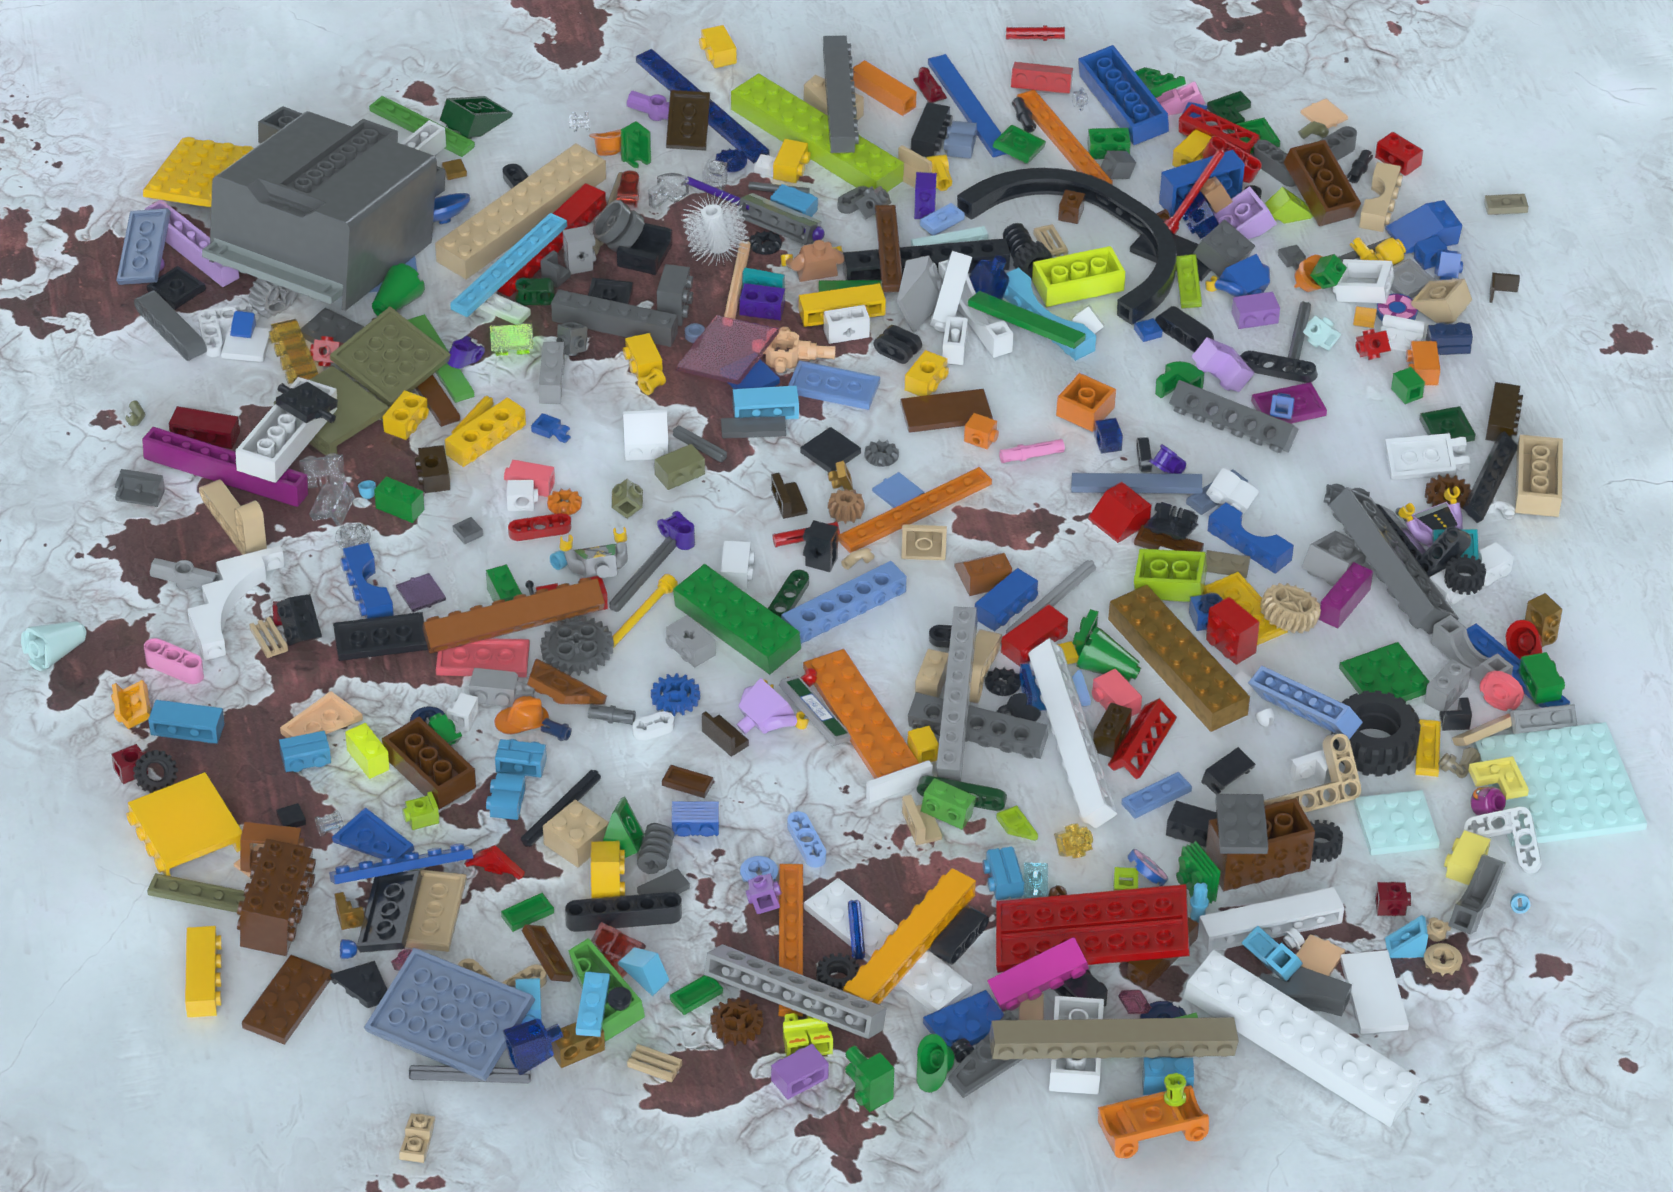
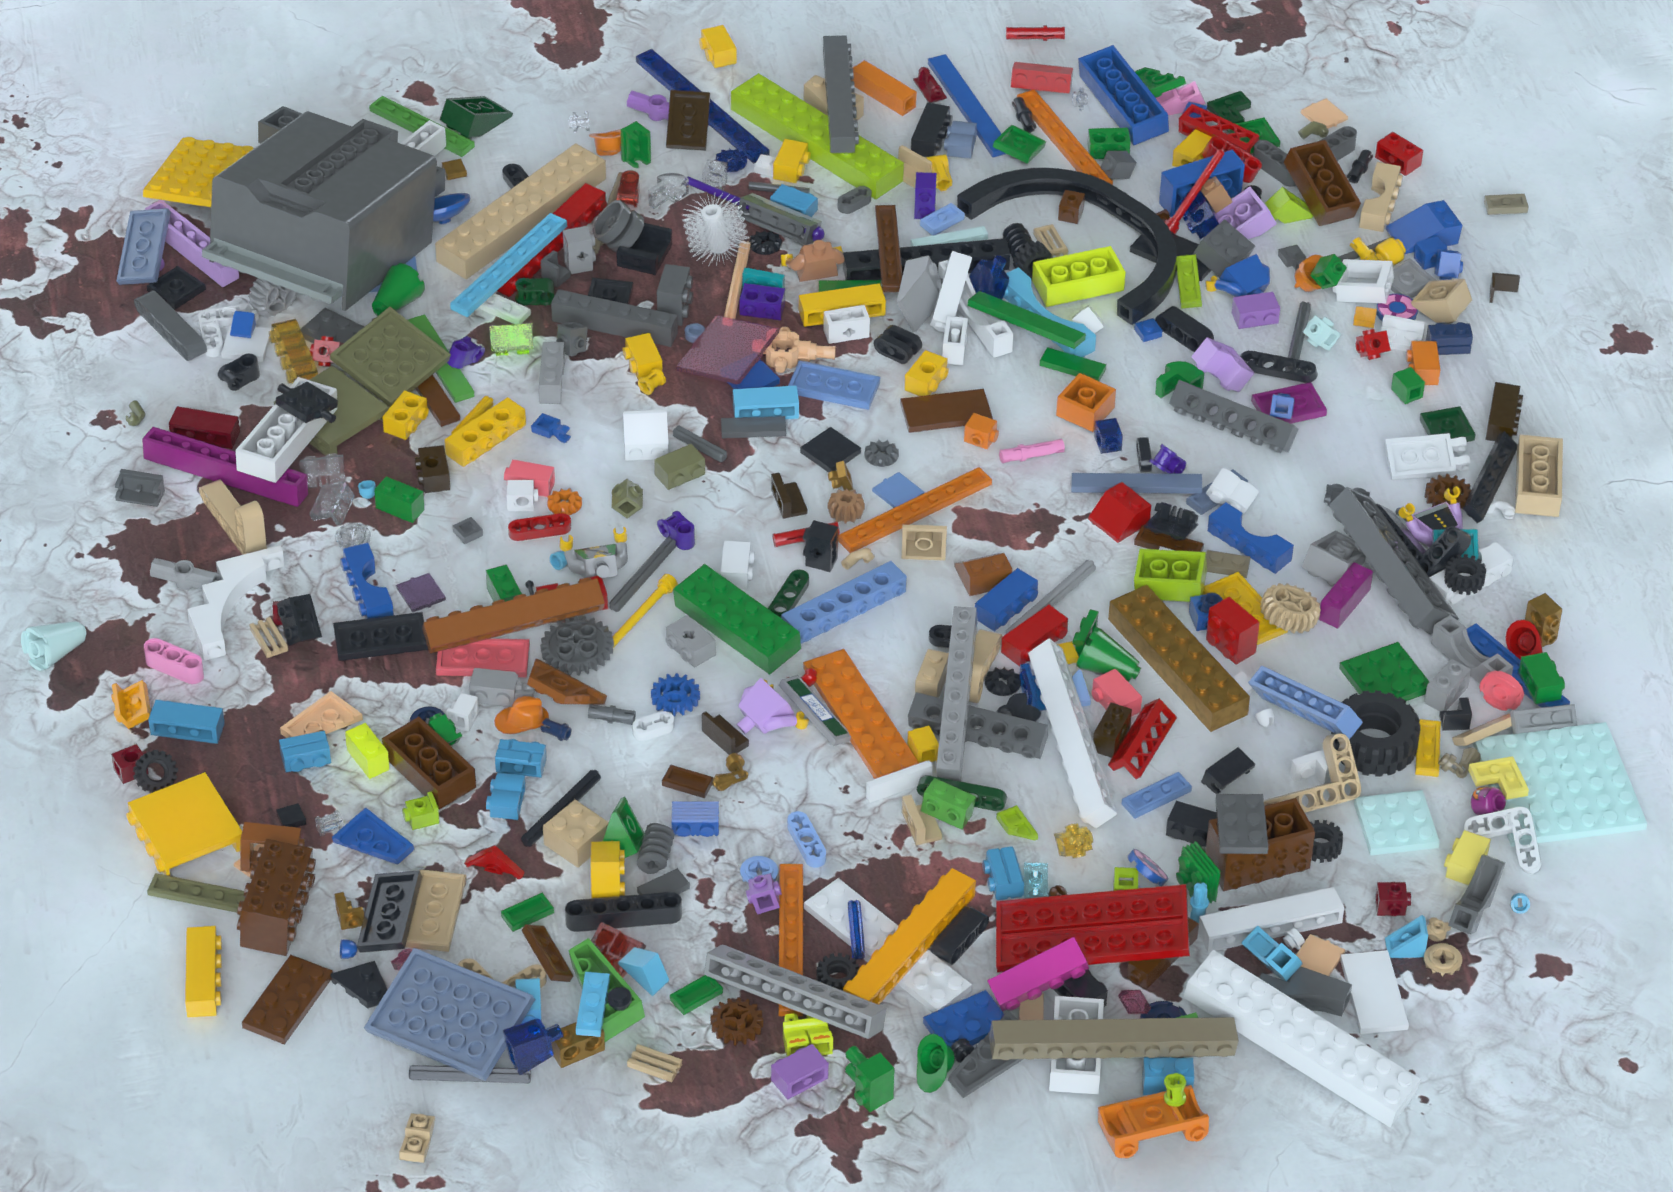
(241, 372): none -> black piece
(392, 865): blue plate -> none
(735, 765): none -> pearl gold piece
(871, 198): dark grey brick -> none
(1072, 364): none -> green tile

